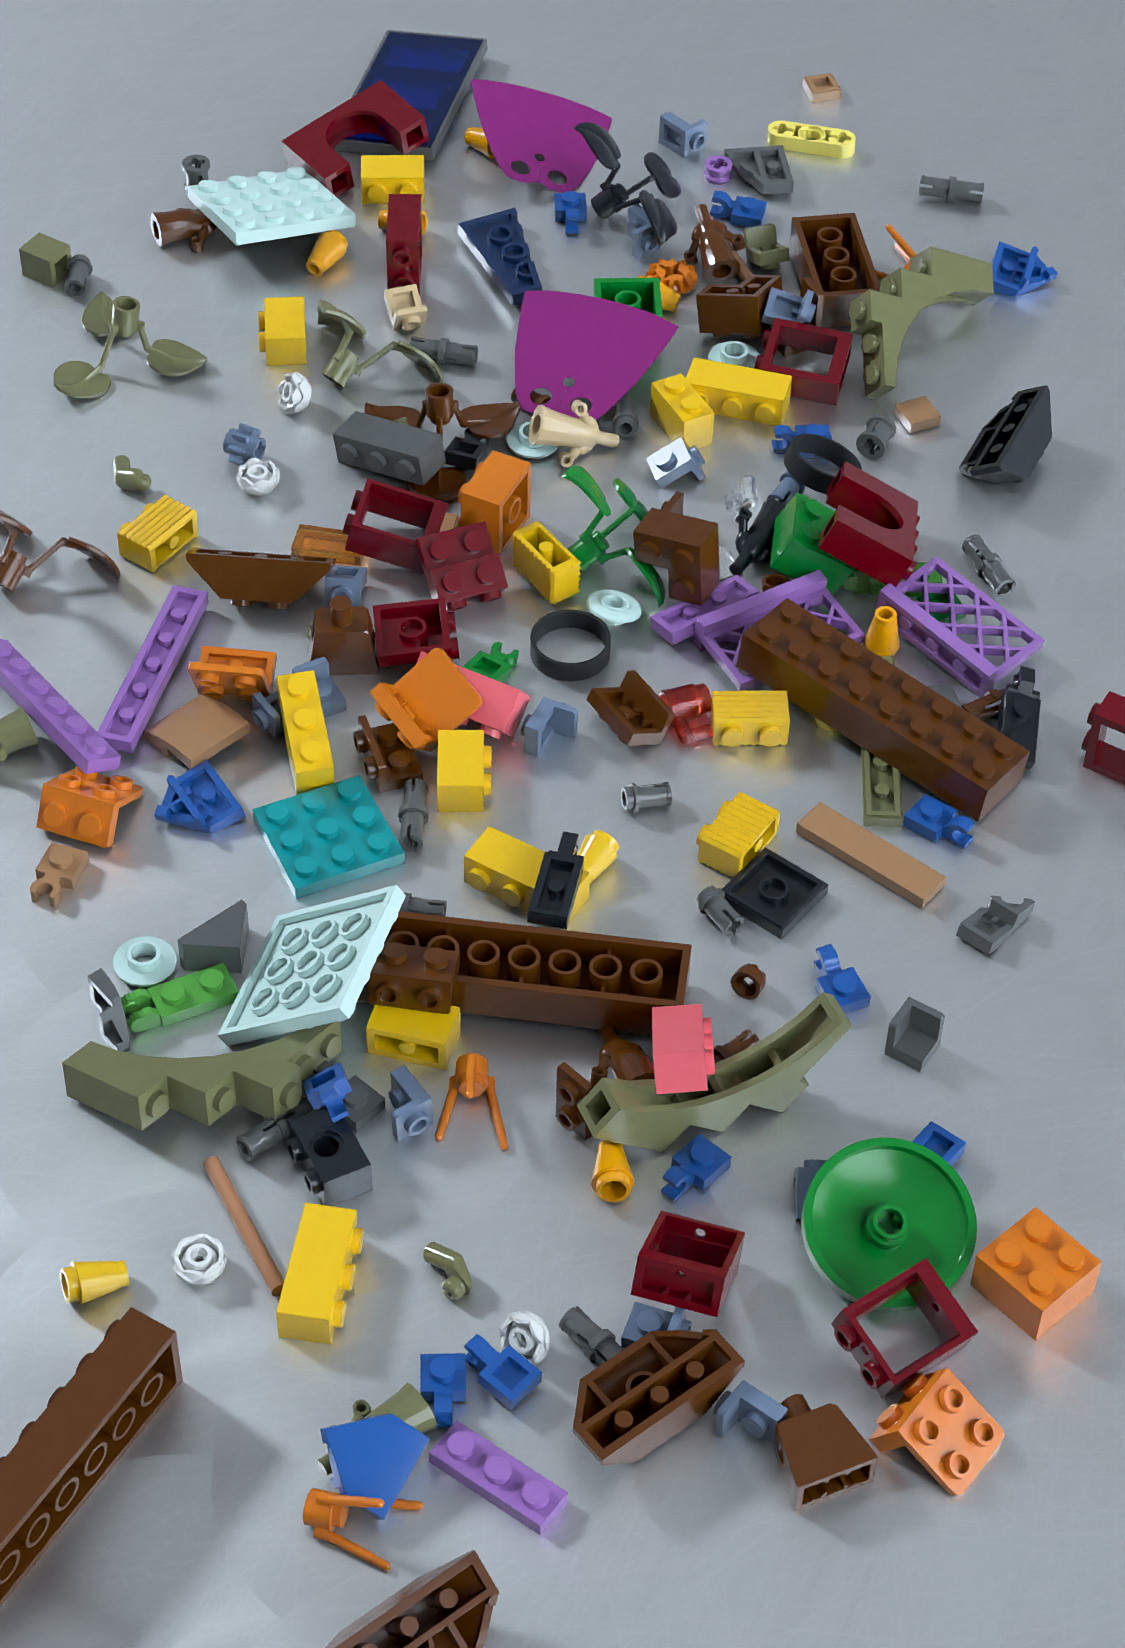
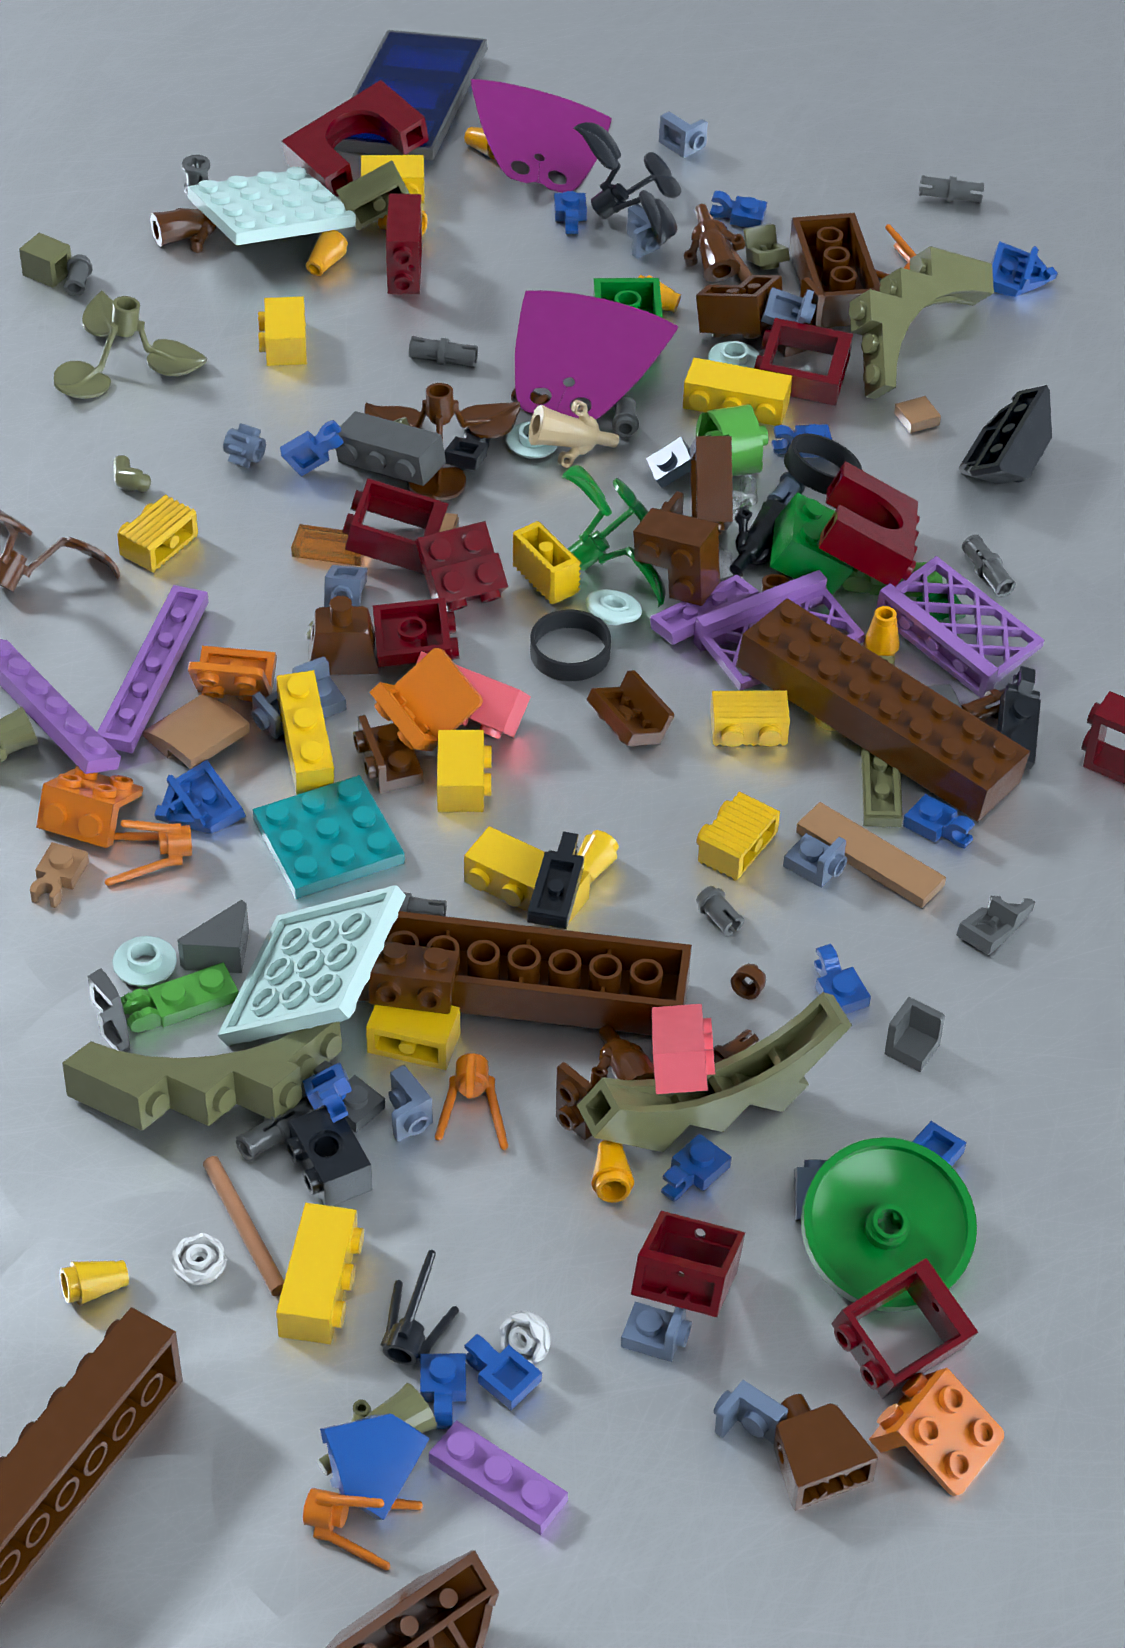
(173, 841): none -> orange plant
(258, 477): white plate -> none
(258, 576): reddish brown wedge -> none
(294, 393): white plate -> none
(311, 451): none -> blue plate
(344, 362): olive plant -> none
(370, 194): none -> olive brick
(405, 307): tan bracket -> none
(405, 1340): none -> black plant
(413, 815): dark grey pin -> none
(453, 1263): olive arm -> none
(496, 665): green plate -> none
(499, 496): orange brick -> none
(502, 252): dark blue wing -> none
(548, 719): sand blue bracket -> none
(597, 1342): dark grey pin -> none
(646, 796): dark grey pin -> none
(652, 1392): reddish brown wedge -> none
(680, 275): orange gear -> none
(681, 411): yellow brick -> none
(688, 704): clear red piece -> none
(712, 480): none -> reddish brown window
(718, 169): medium lavender bush -> none
(746, 434): none -> bright green brick
(763, 168): dark grey wing -> none
(774, 893): black tile -> none
(816, 859): none -> sand blue bracket
(821, 87): medium nougat tile -> none
(827, 142): light yellow beam -> none
(876, 436): dark grey bush -> none
(1035, 1273): orange brick -> none

